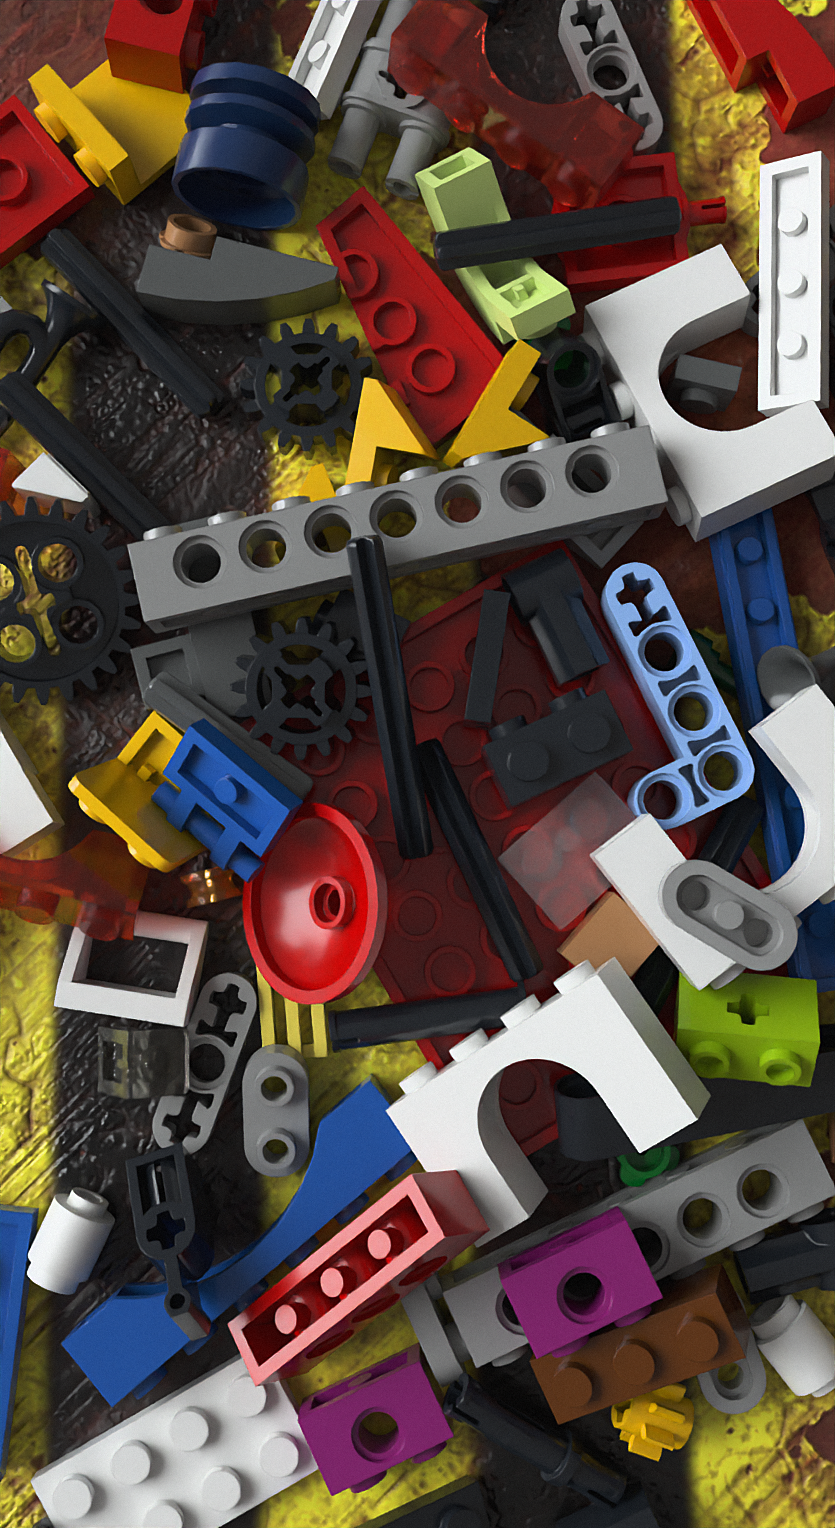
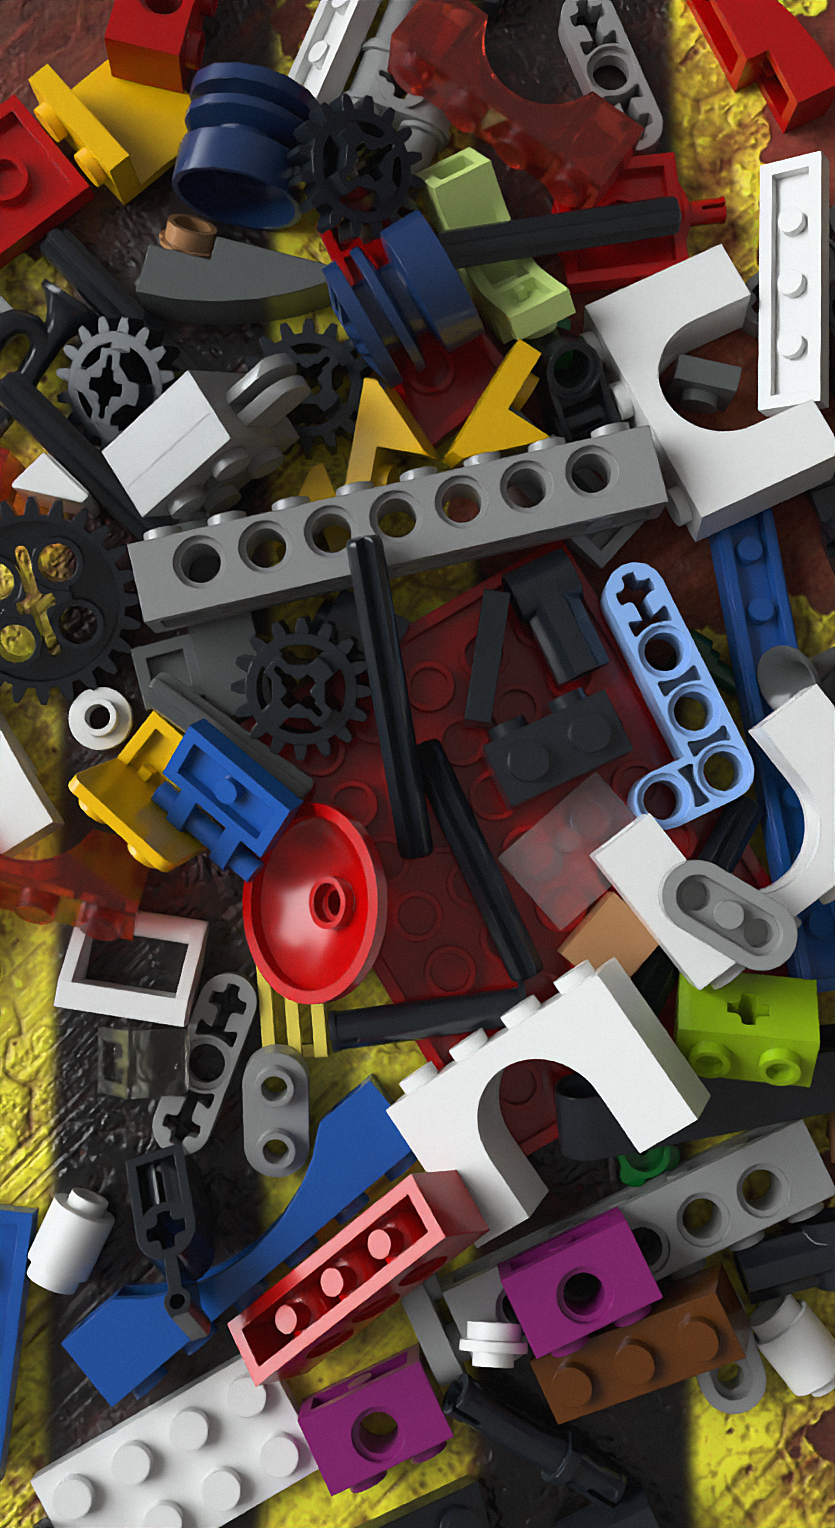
(114, 732): none -> white plate
(115, 375): none -> black gear
(208, 438): none -> light grey brick
(210, 887): clear orange bush -> none
(335, 142): none -> black gear
(403, 299): none -> dark blue wheel
(493, 1343): none -> white plate
(655, 1421): yellow gear -> none

